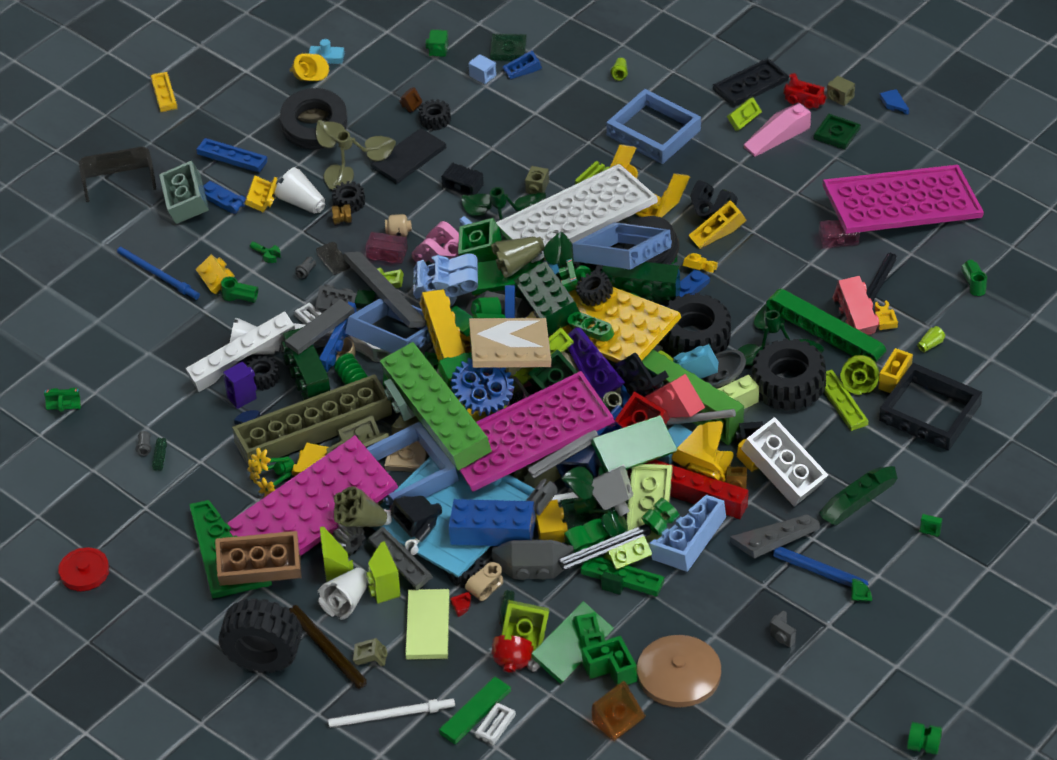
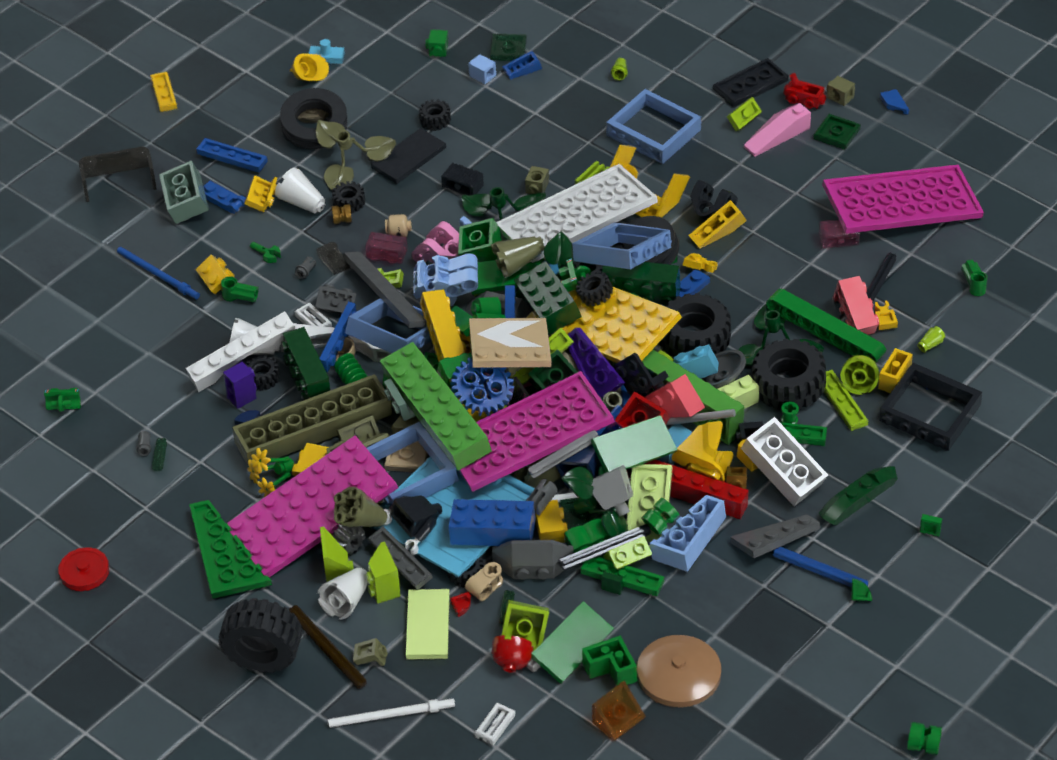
(258, 558): medium nougat brick -> none
(319, 326): dark grey tile -> none
(364, 298): dark green tile -> none
(410, 100): reddish brown tile -> none
(474, 710): green tile -> none
(588, 629): green slope -> none
(606, 329): green beam -> none
(781, 631): dark grey bracket -> none
(789, 412): none -> green bush
(807, 433): none -> green tile

